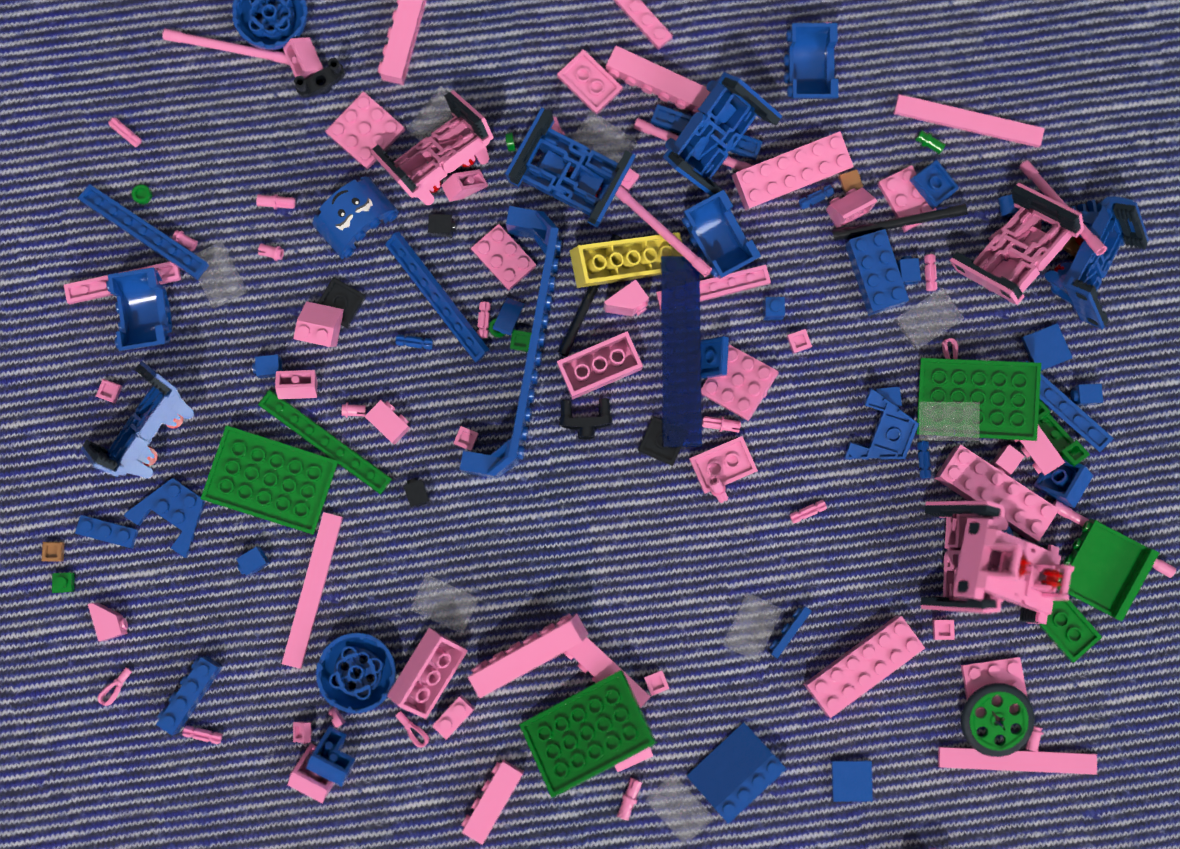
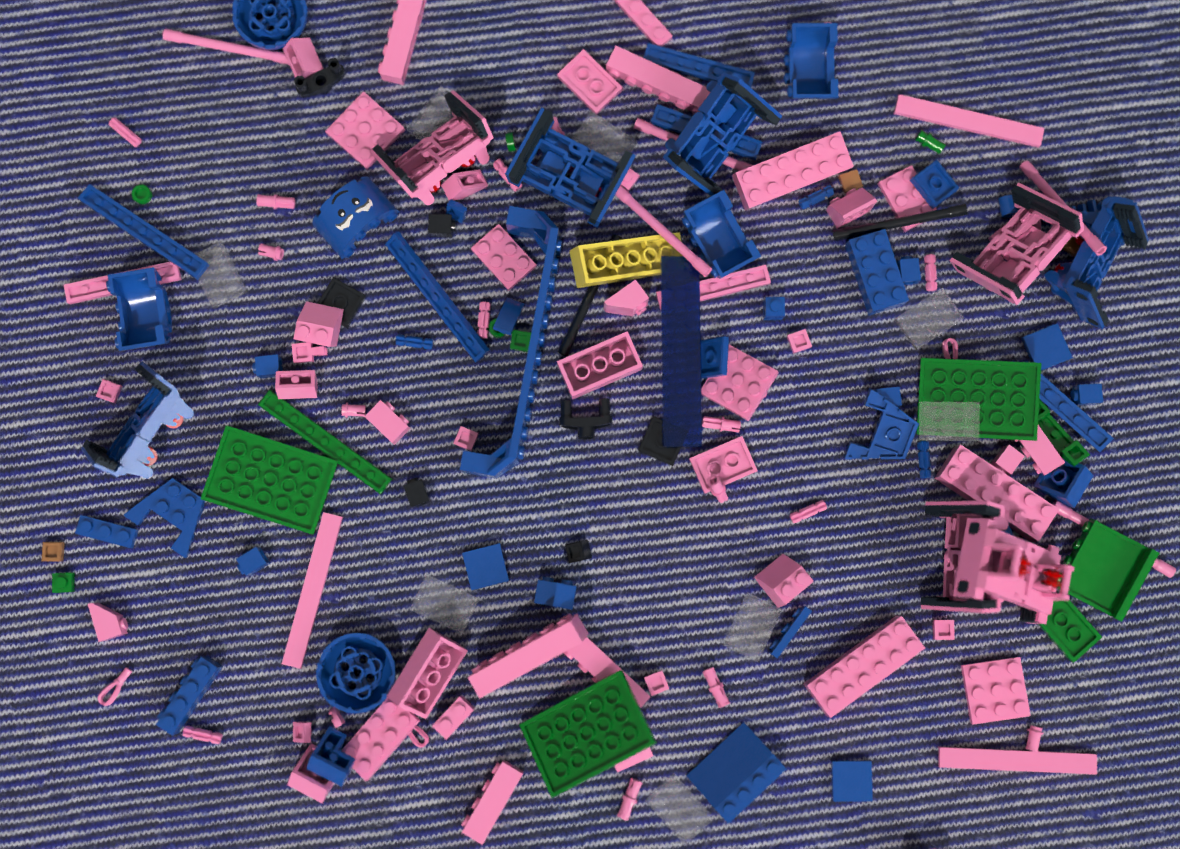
(185, 240): bright pink pin -> none
(305, 352): none -> bright pink plate
(379, 737): none -> bright pink plate
(457, 210): none -> blue plate
(485, 566): none -> blue tile
(499, 166): none -> bright pink axle
(555, 594): none -> blue brick
(578, 551): none -> black slope
(694, 65): none -> blue plate
(716, 687): none -> bright pink pin
(783, 580): none -> bright pink slope
(983, 698): wedge -> none

